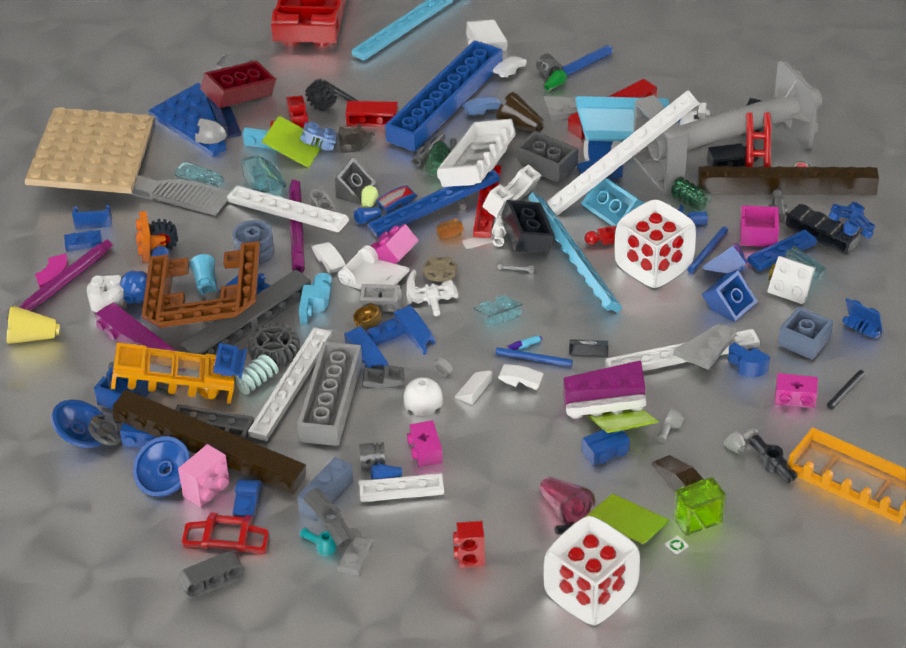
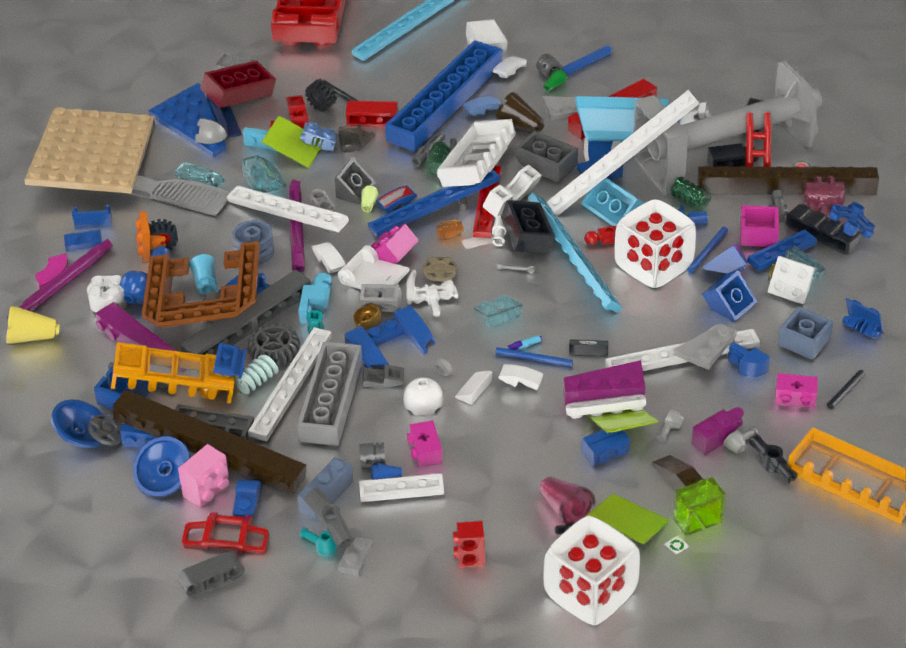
(316, 321): none -> teal bush
(366, 214): blue cone -> none
(714, 430): none -> magenta hinge
(824, 194): none -> clear pink piece

